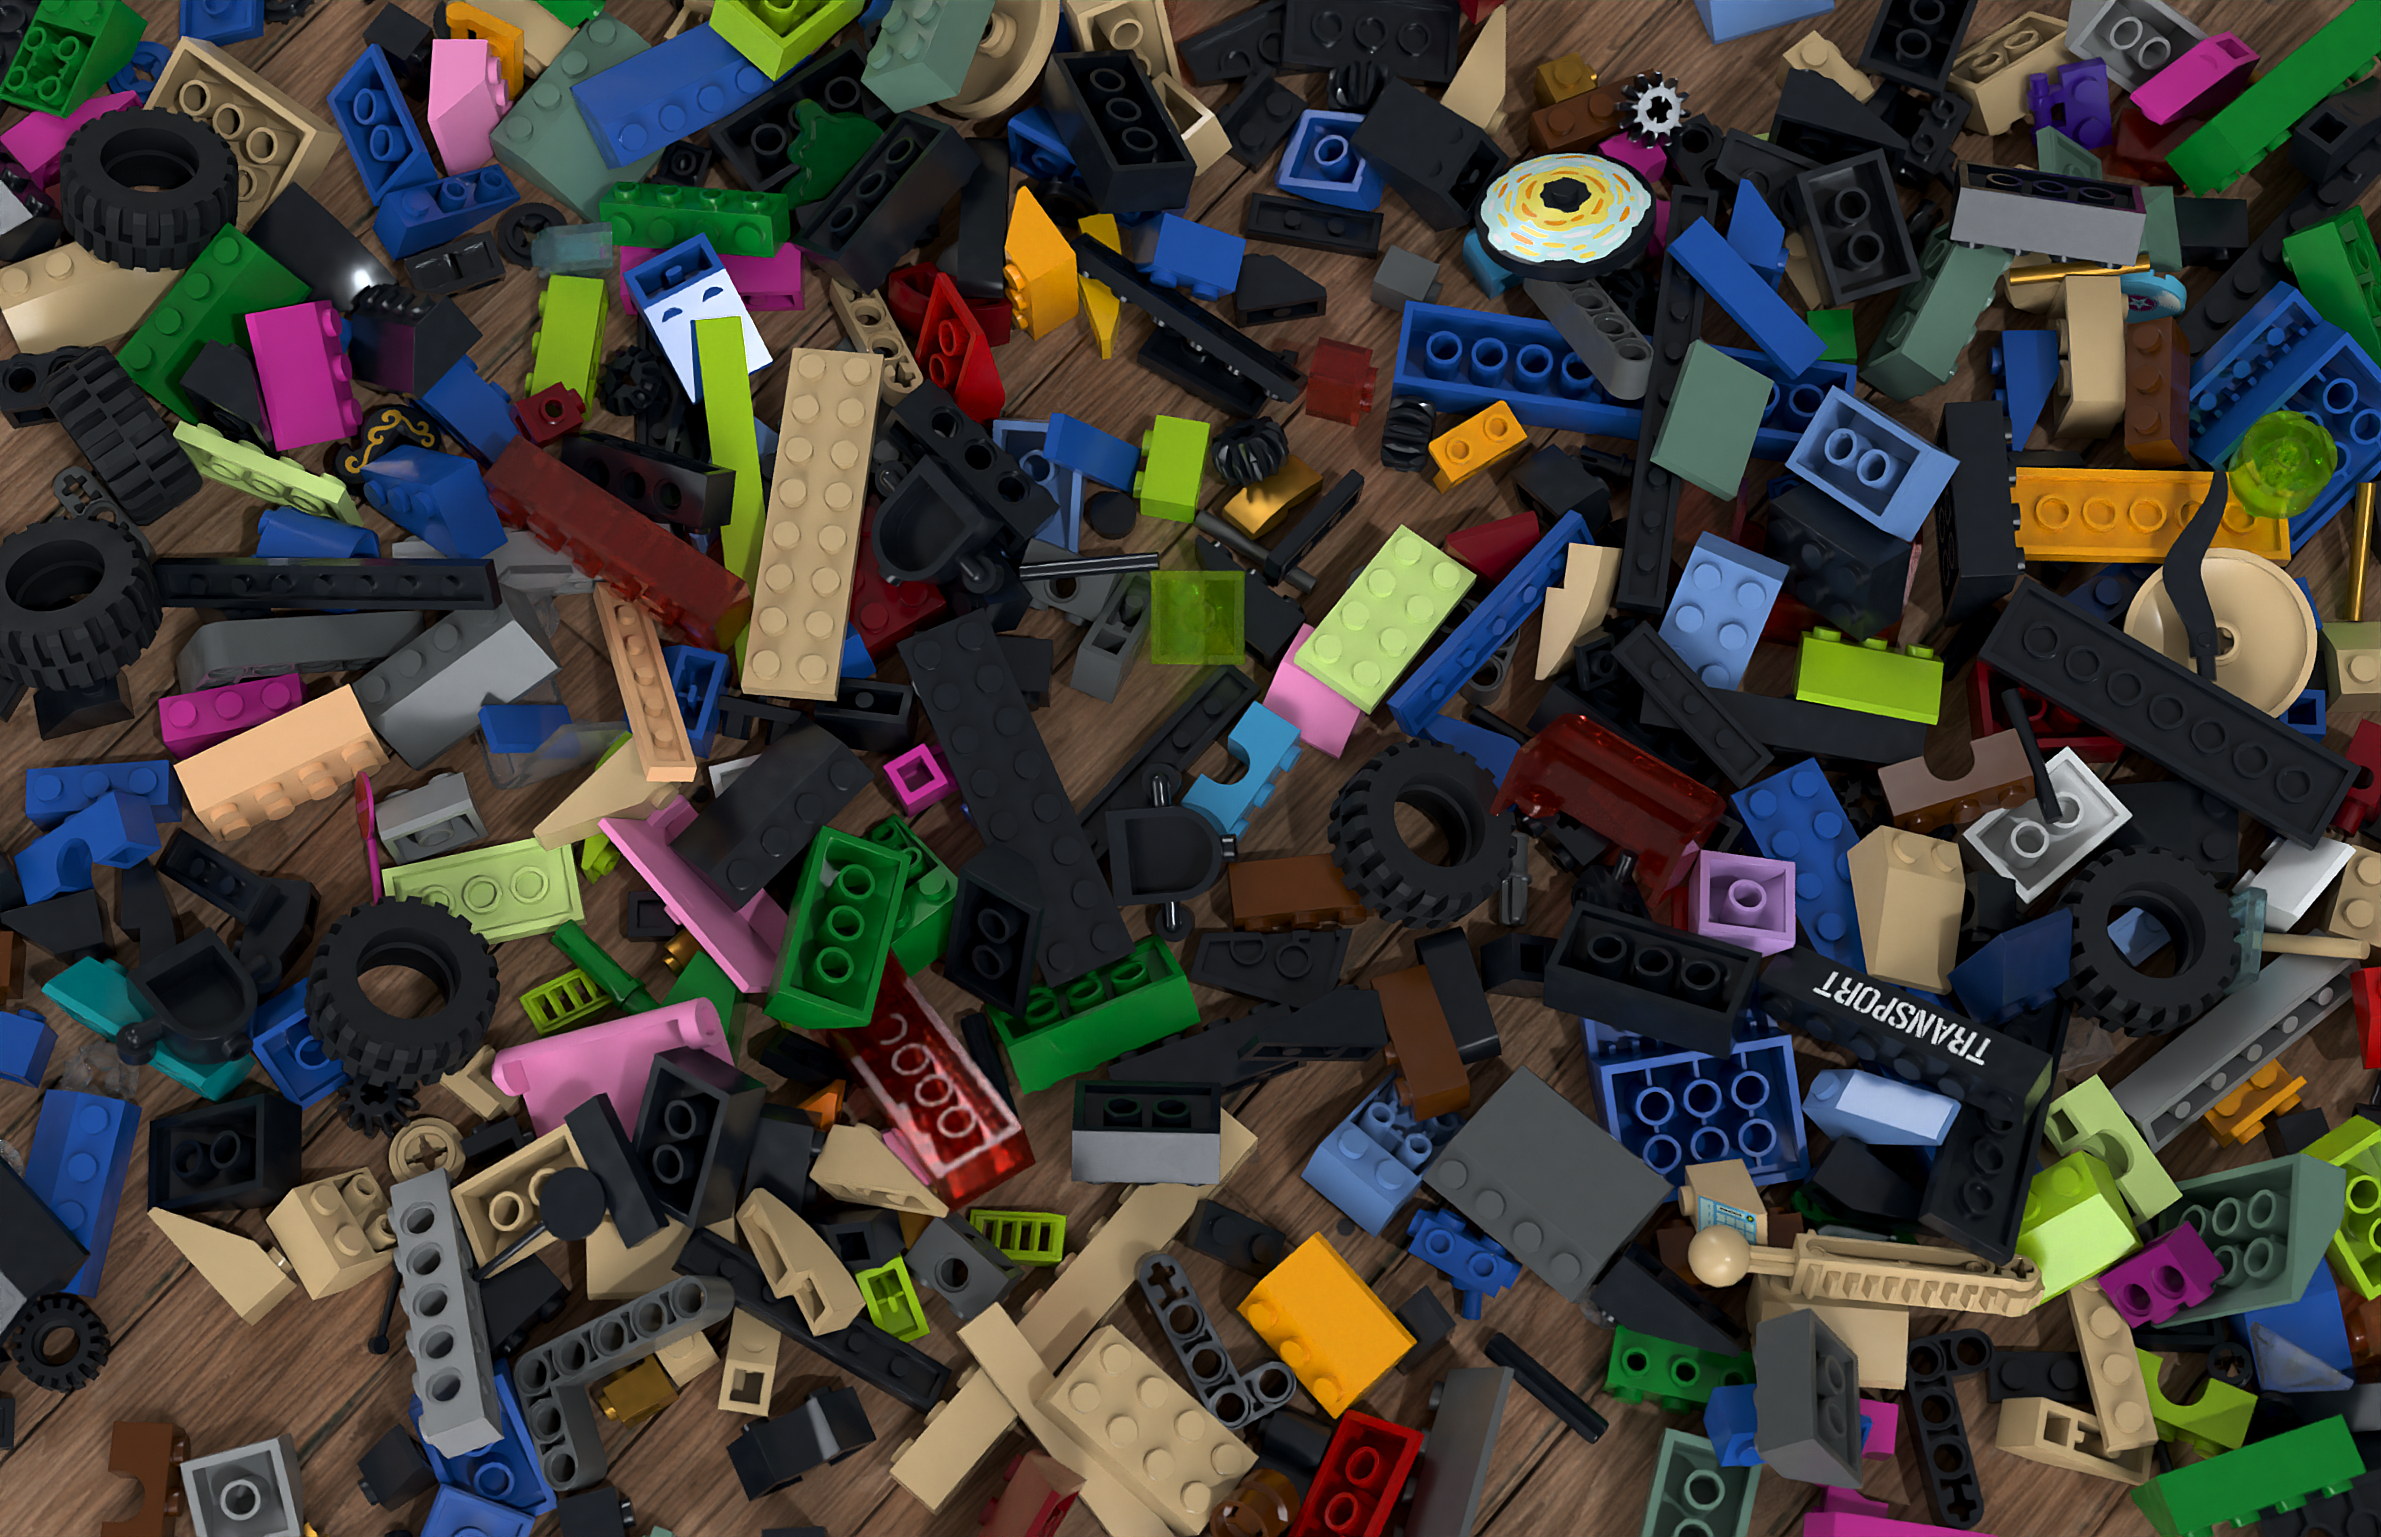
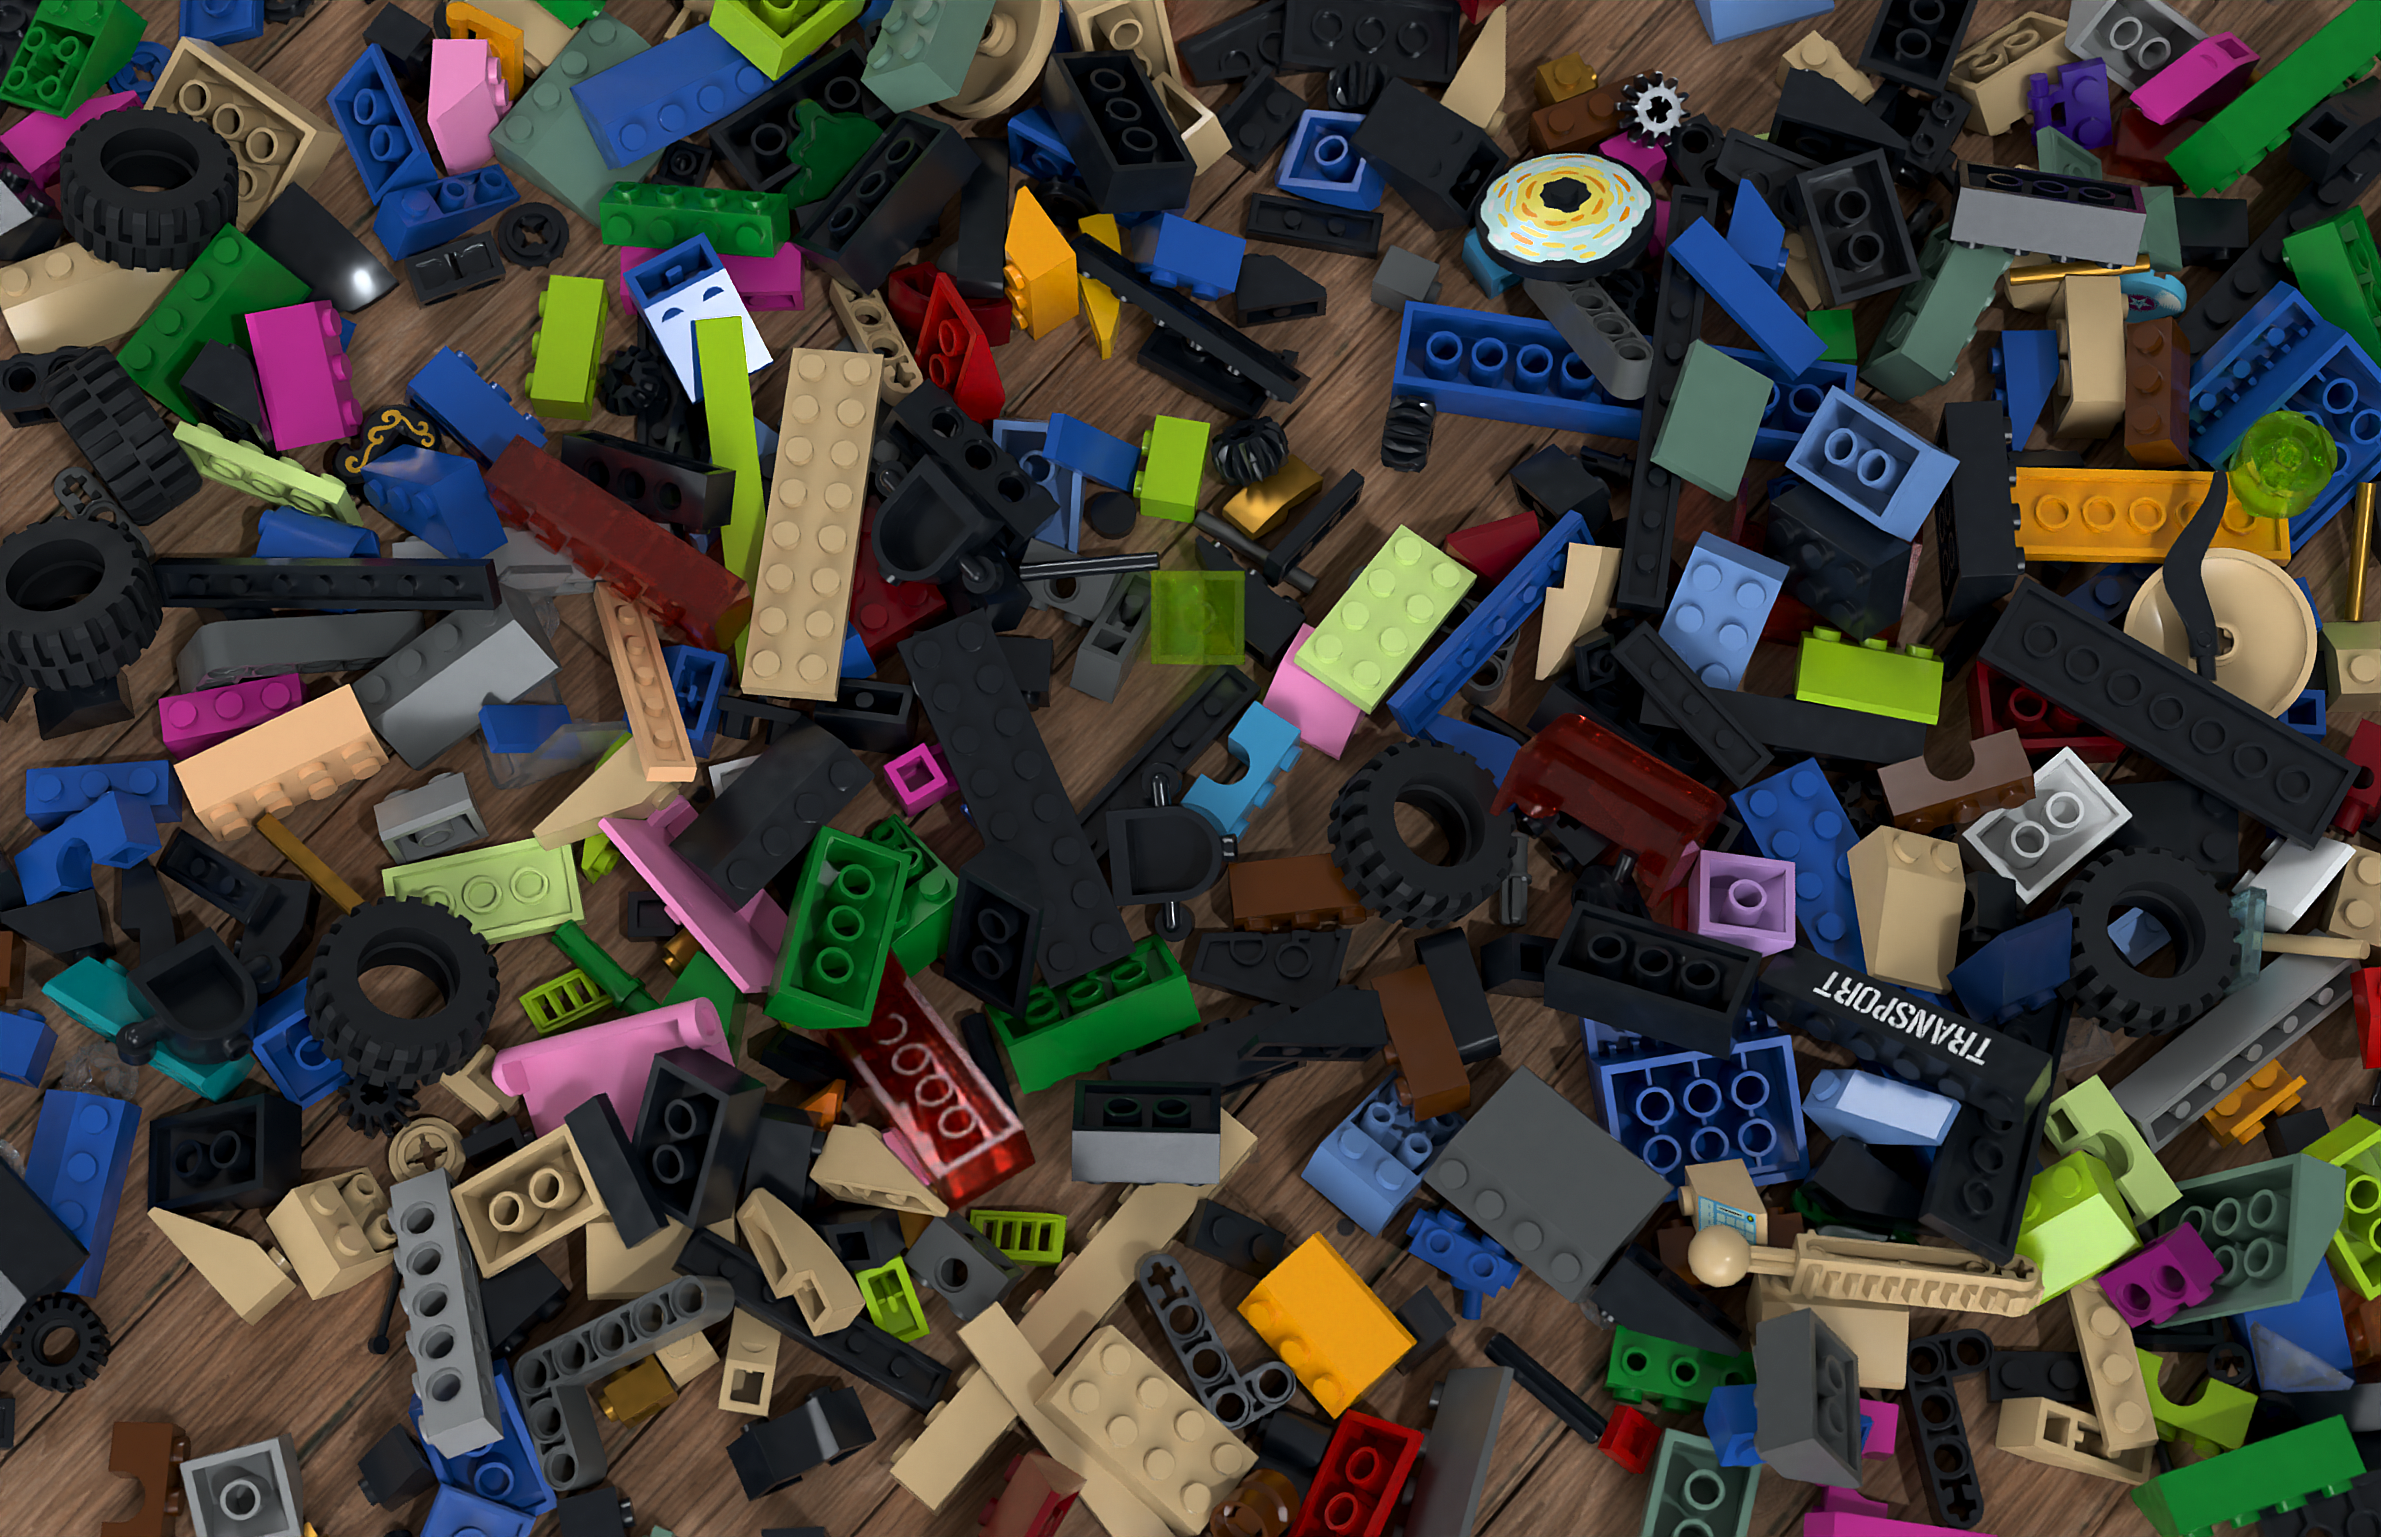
(308, 864): none -> pearl gold tile
(366, 823): dark pink piece -> none
(407, 339): black slope -> none
(540, 428): dark red brick -> none
(569, 1208): black piece -> none
(574, 250): clear light blue slope -> none
(1341, 382): clear red brick -> none
(1475, 445): light orange bracket -> none
(1629, 1439): none -> red plate
(2043, 786): black bar -> none

